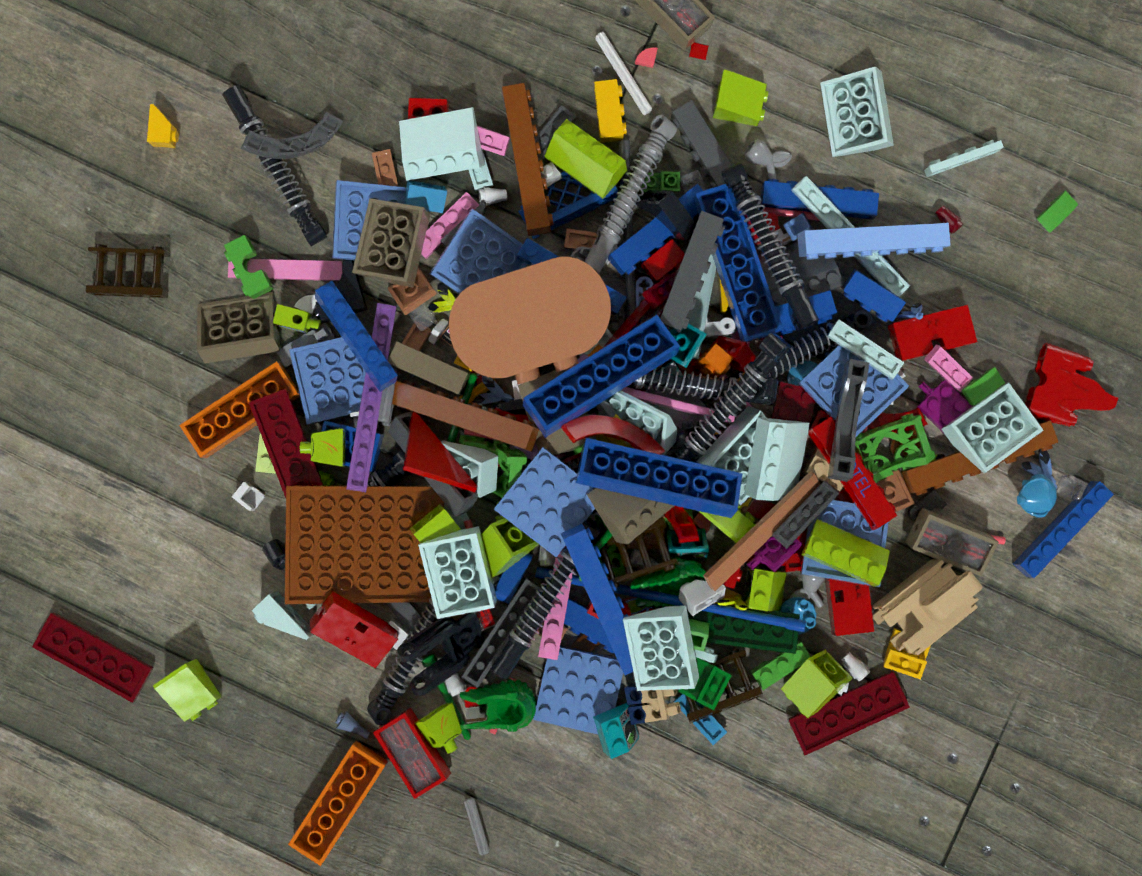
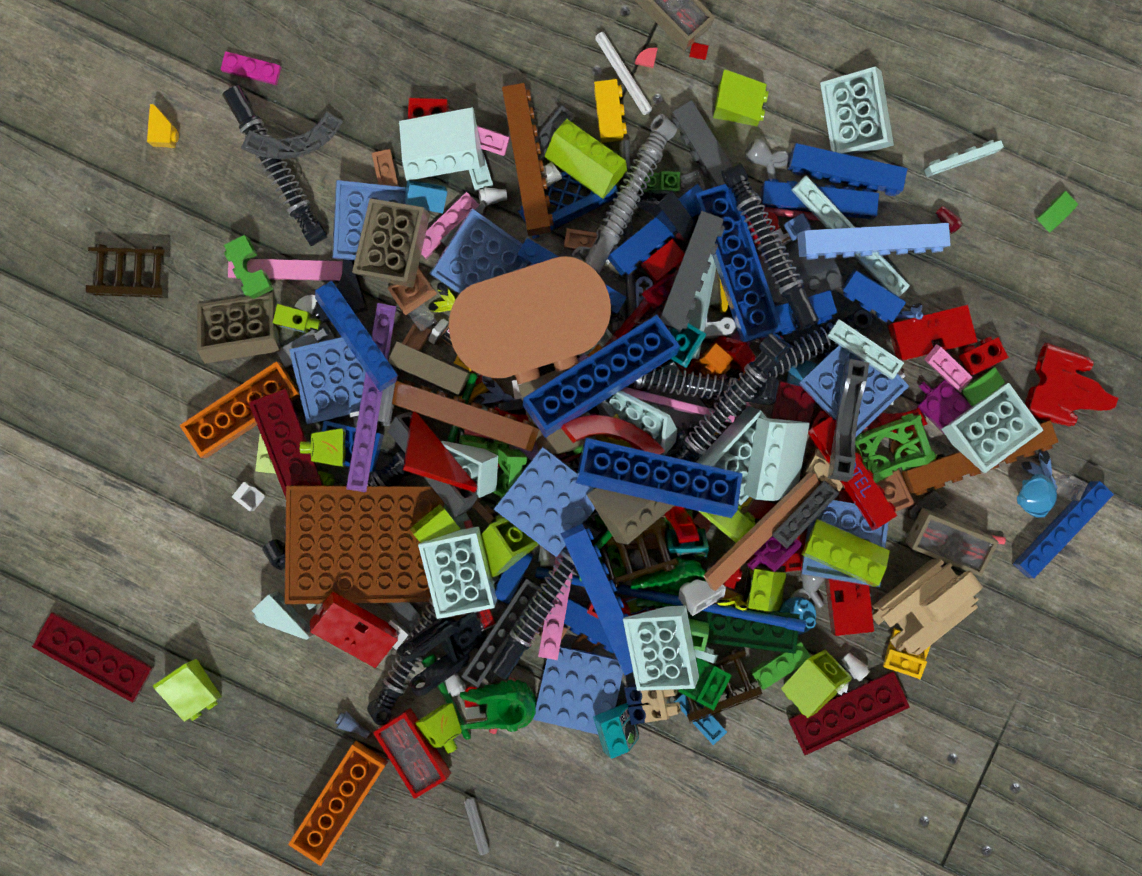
(250, 68): none -> dark pink plate
(485, 511): none -> nougat plate
(847, 169): none -> blue brick
(984, 359): none -> red brick

